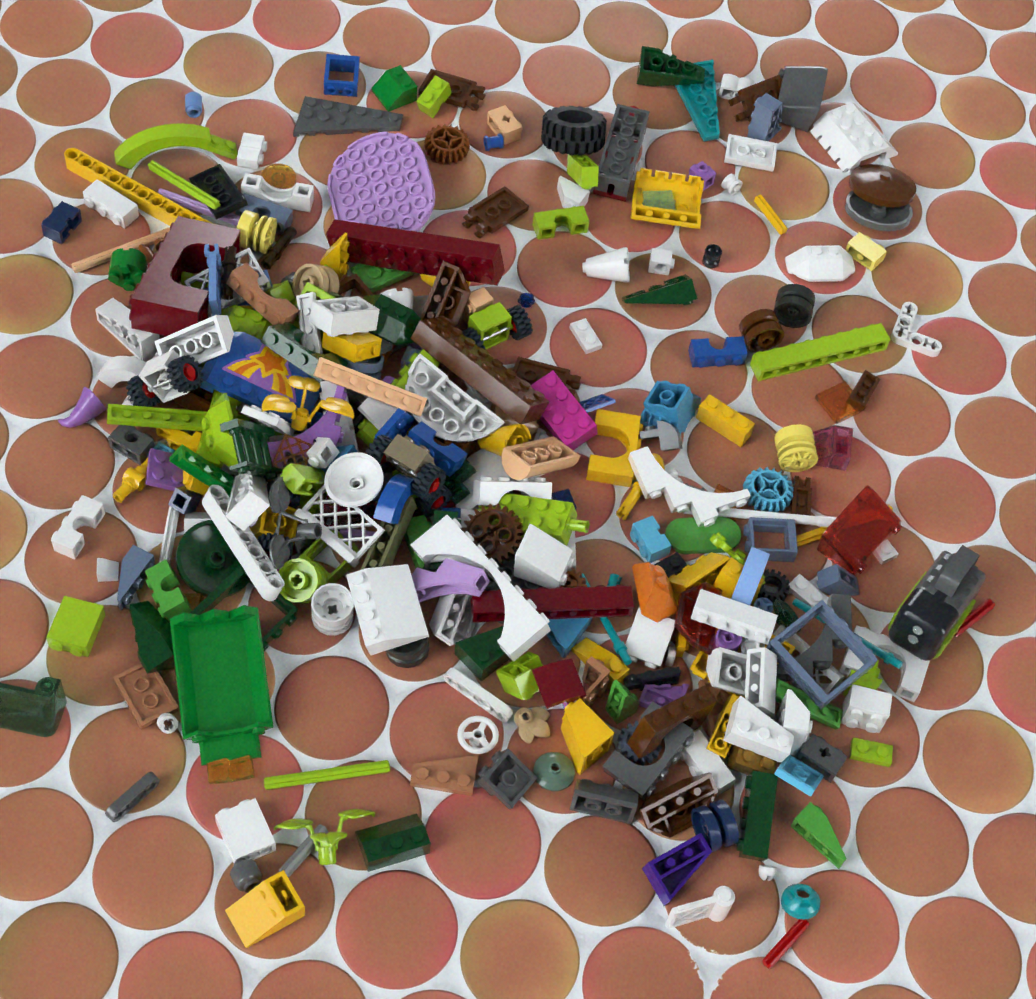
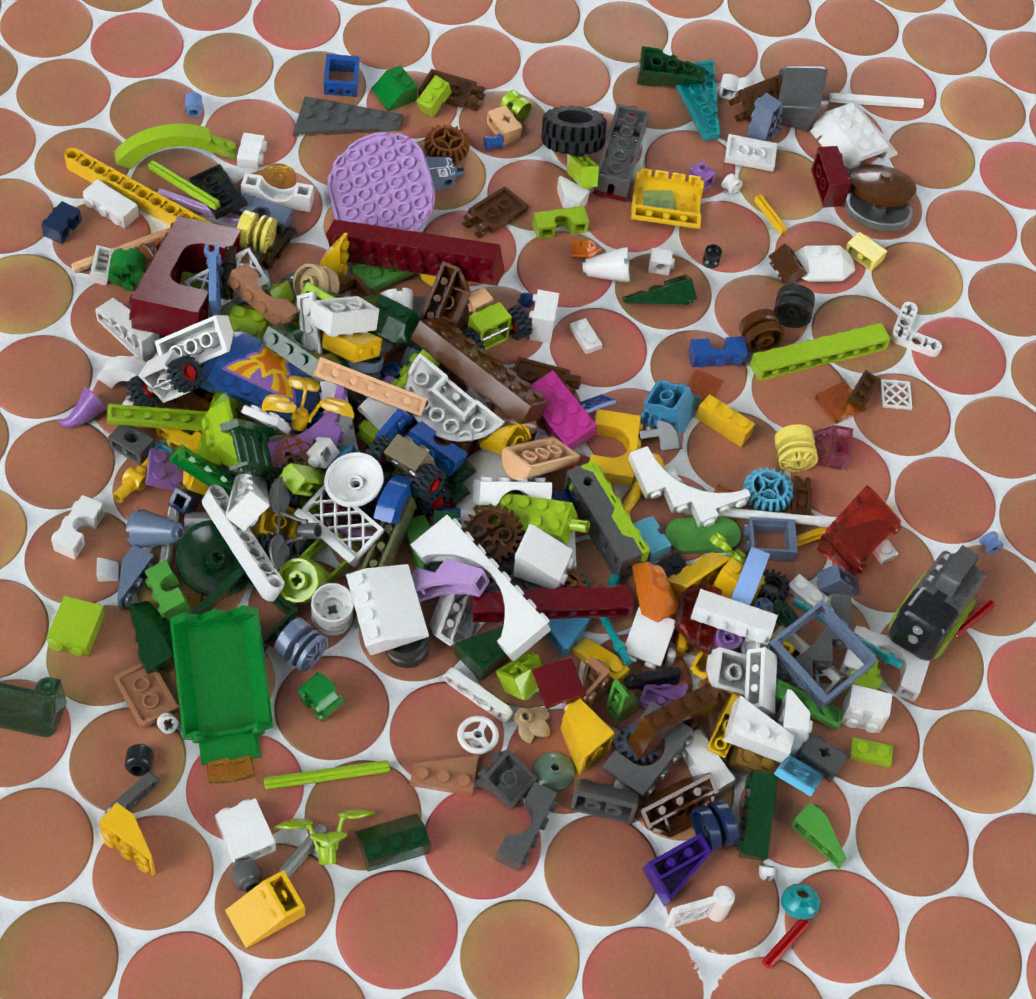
(98, 275): none -> white slope
(122, 832): none -> yellow slope
(139, 759): none -> black head
(151, 529): none -> sand blue cone
(301, 644): none -> sand blue wheel
(320, 695): none -> green brick
(390, 369): none -> blue plate
(443, 172): none -> sand blue torso
(516, 848): none -> dark grey arch
(517, 104): none -> lime wheel
(543, 315): none -> white container
(584, 249): none -> orange hinge
(610, 524): none -> dark grey piece
(704, 384): none -> clear orange piece
(786, 264): none -> reddish brown brick
(830, 176): none -> dark red brick
(876, 100): none -> white axle
(897, 405): none -> white window
(991, 542): none -> medium blue wheel

